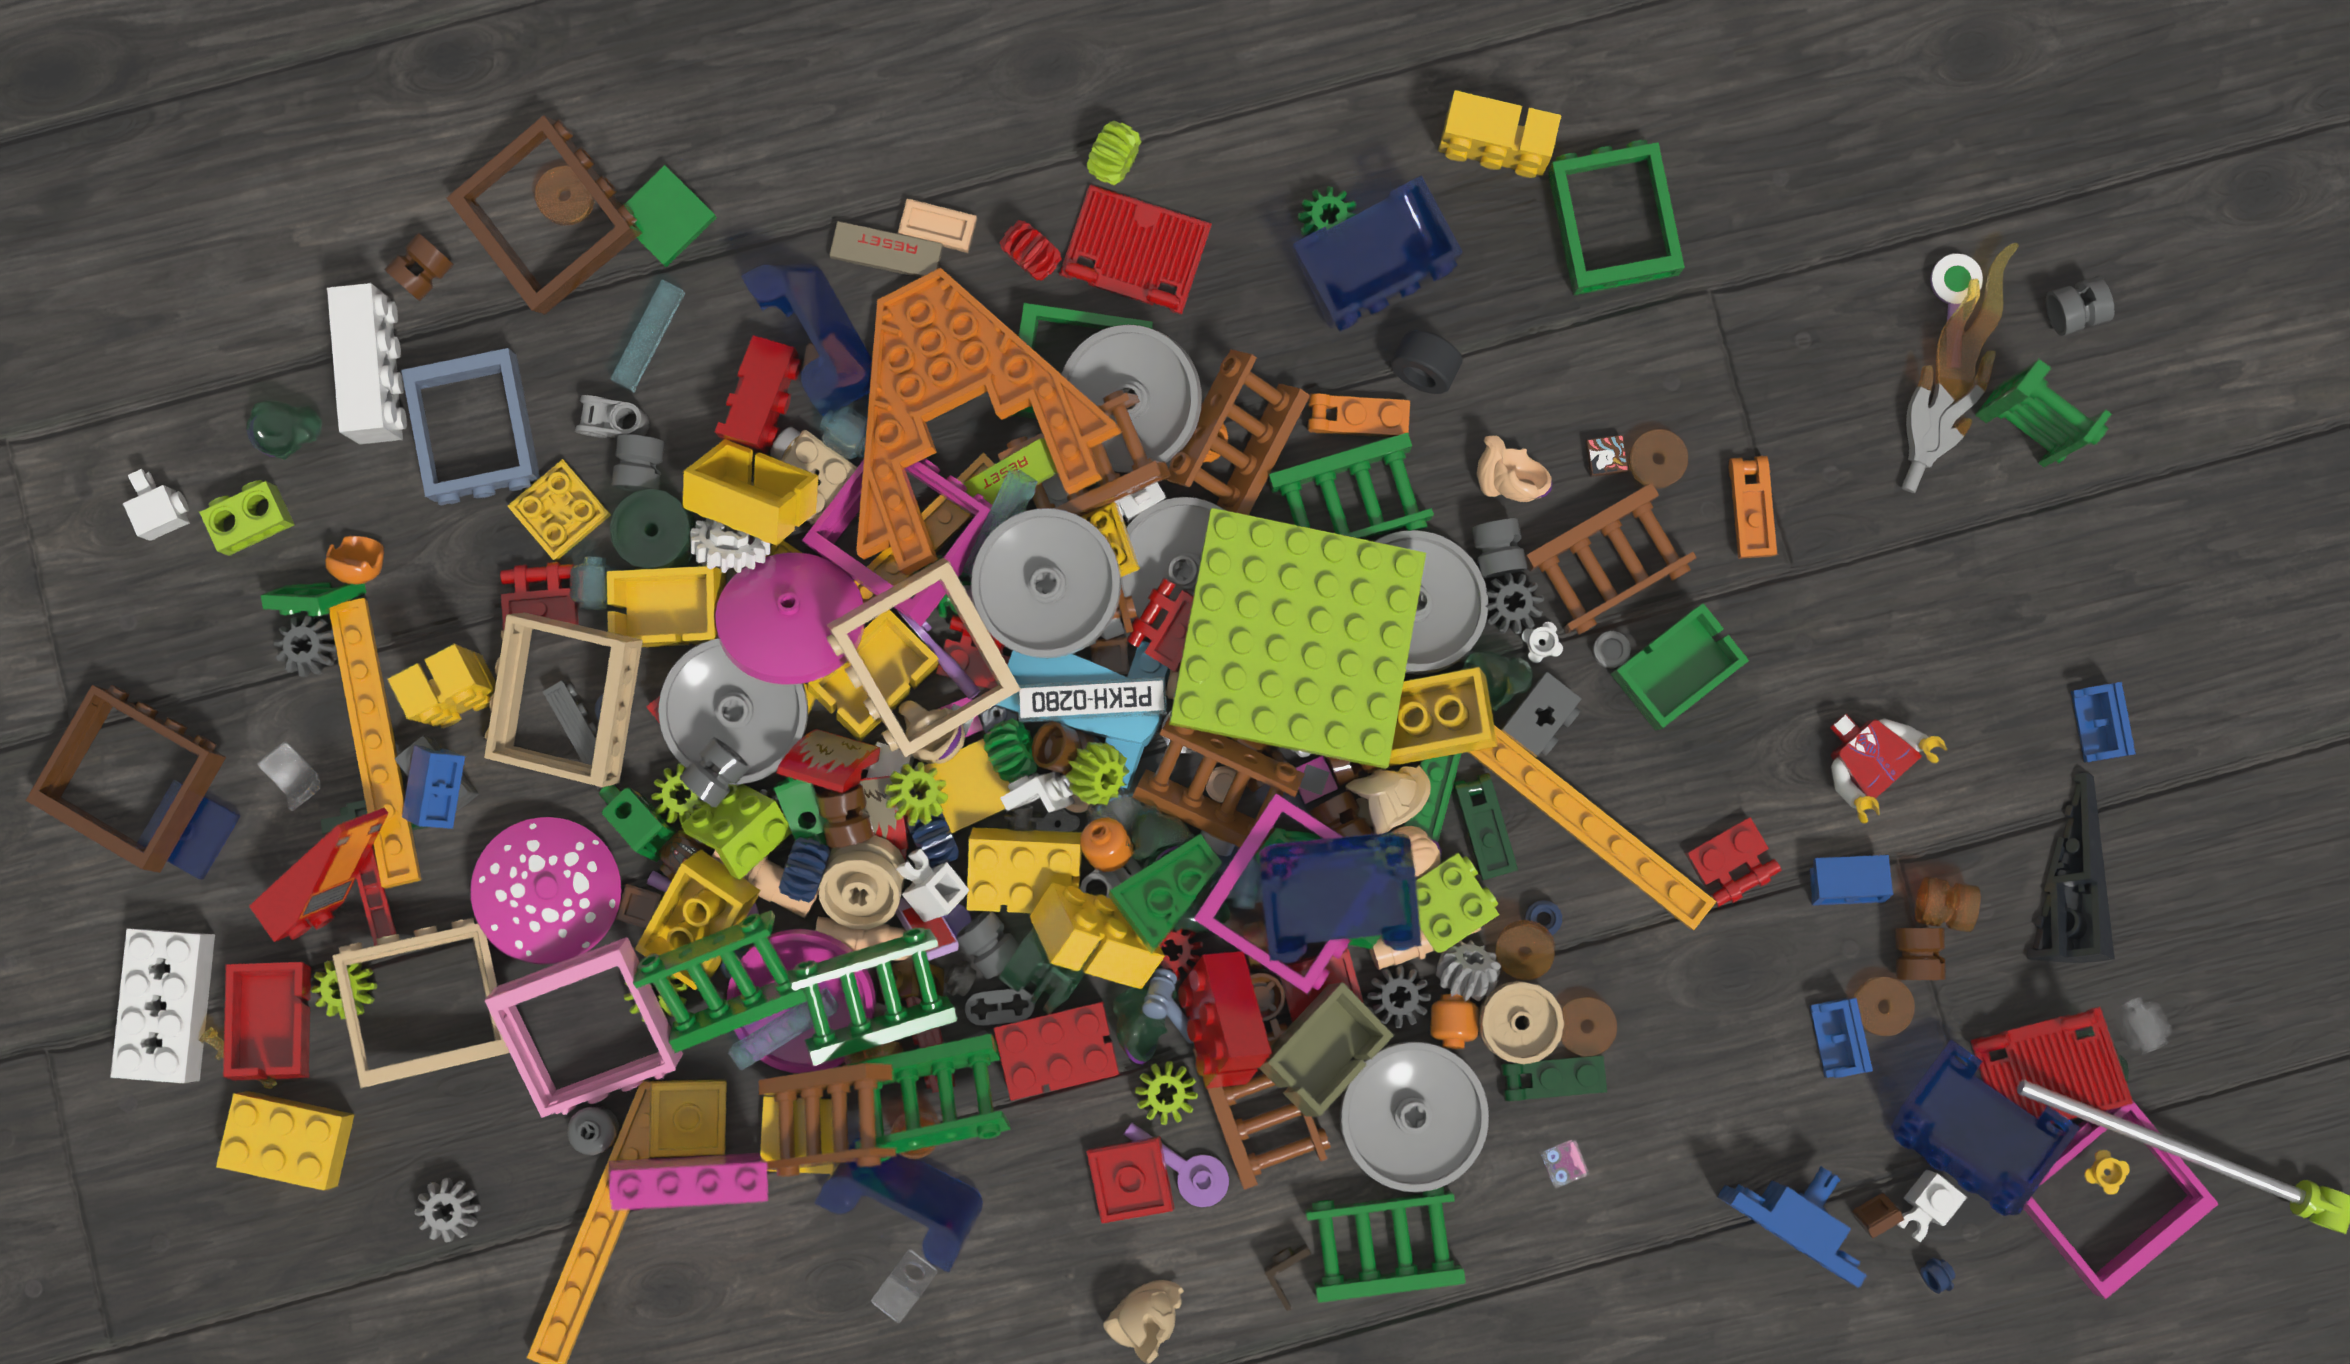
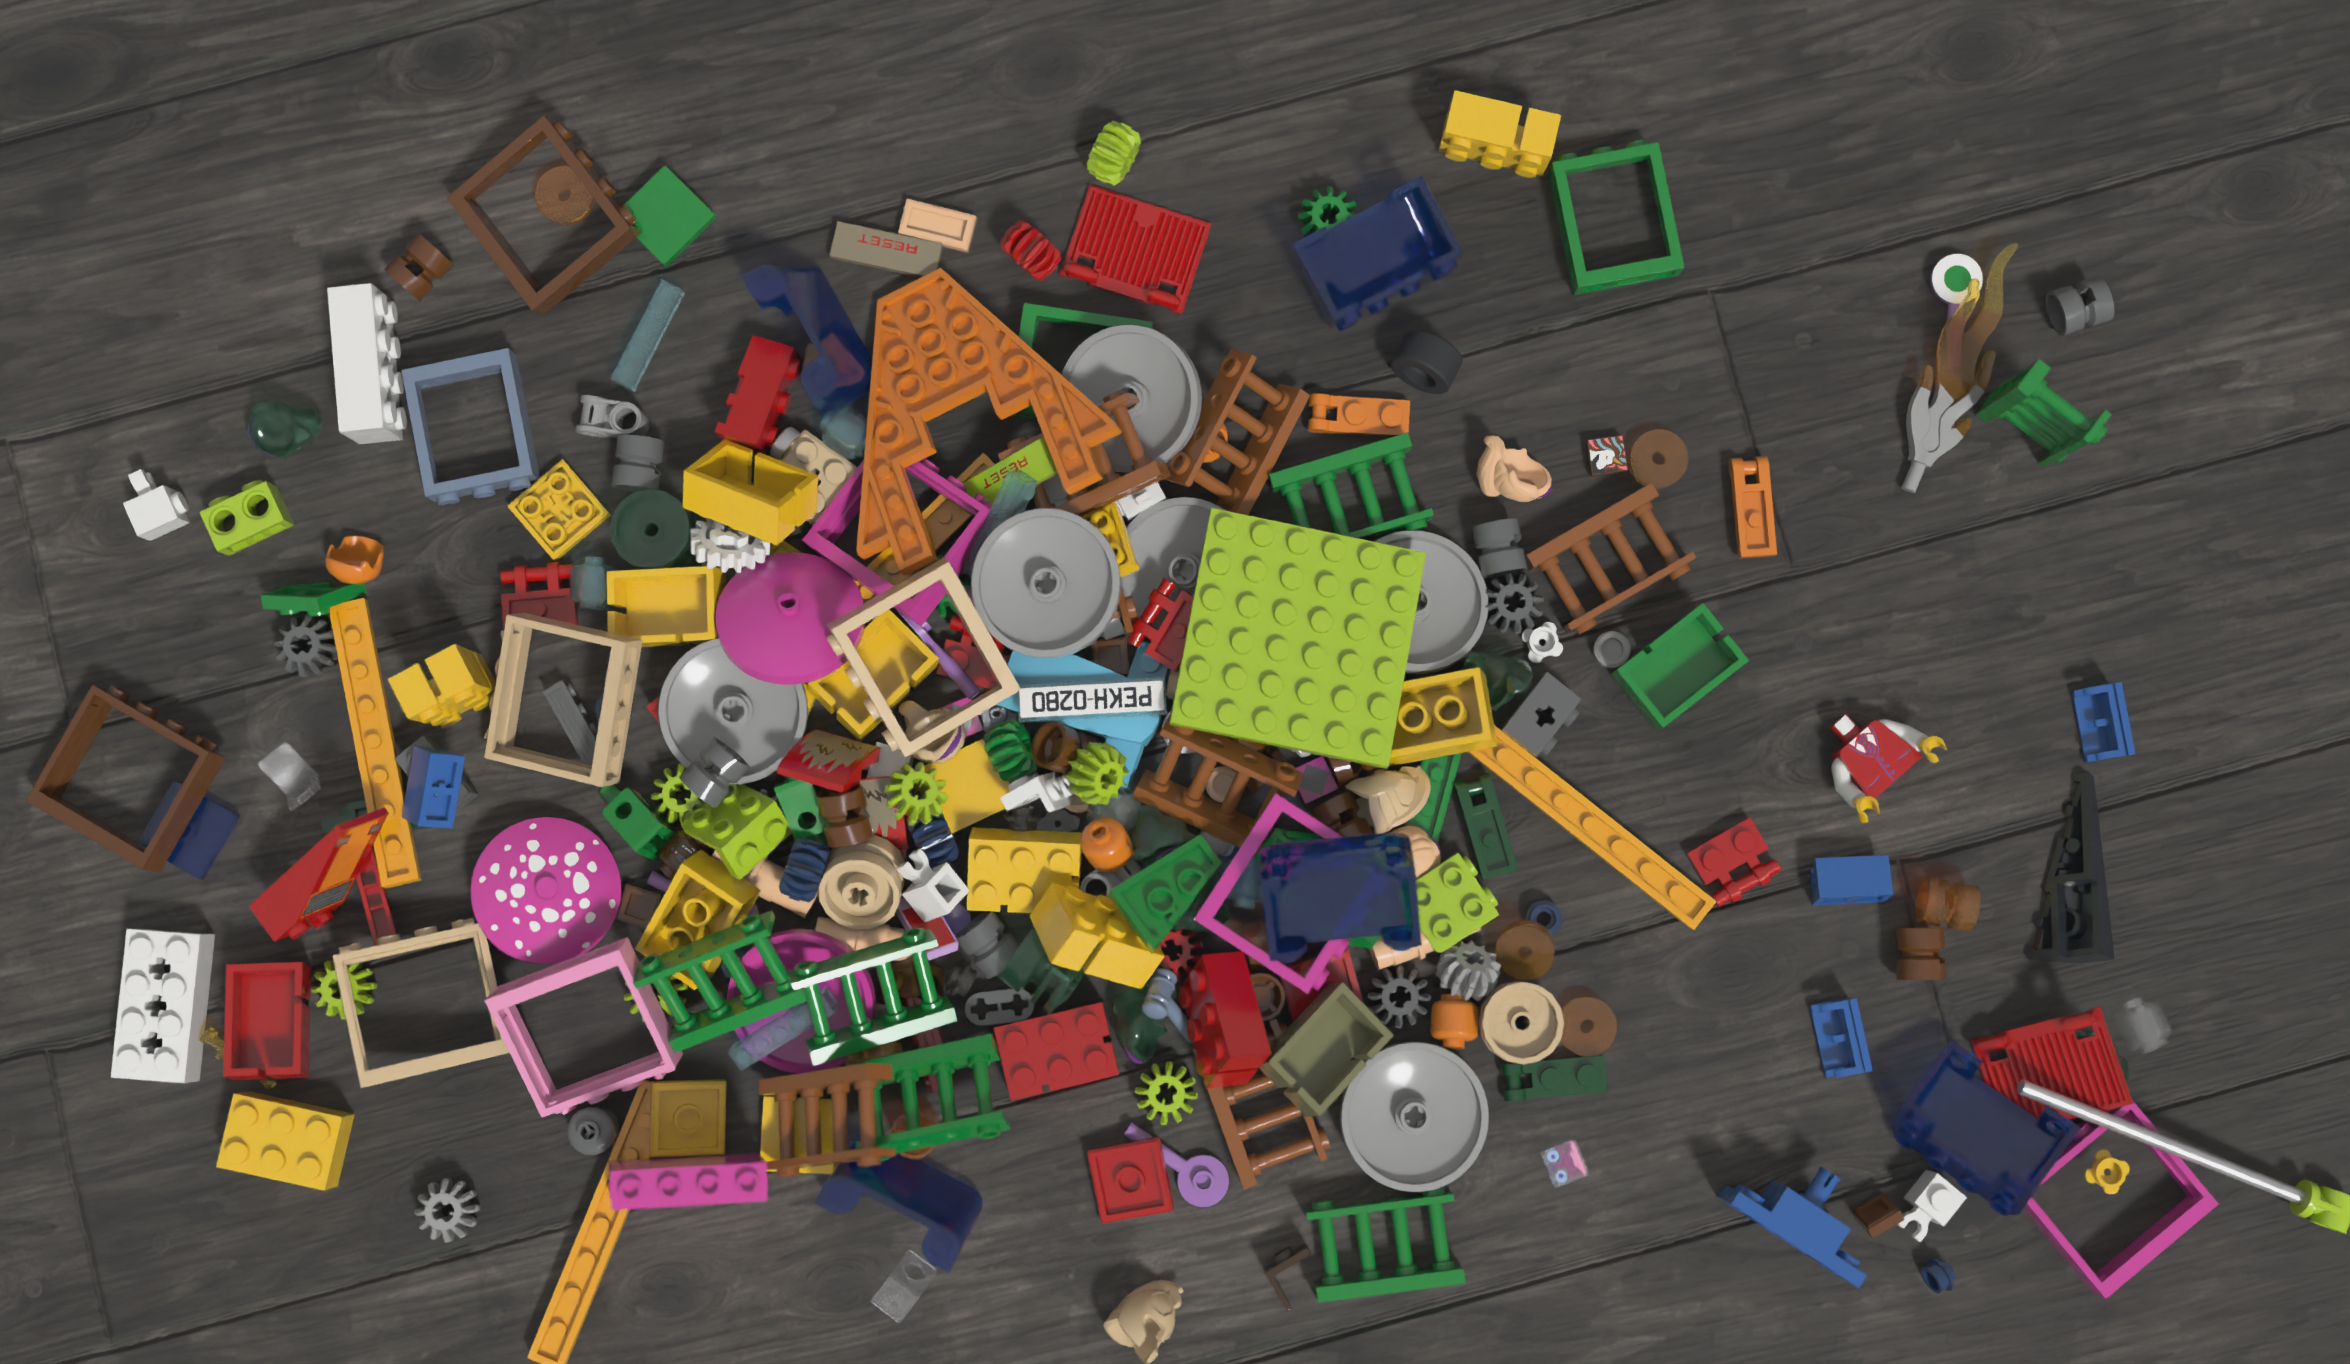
(1900, 1006): clear orange piece -> none

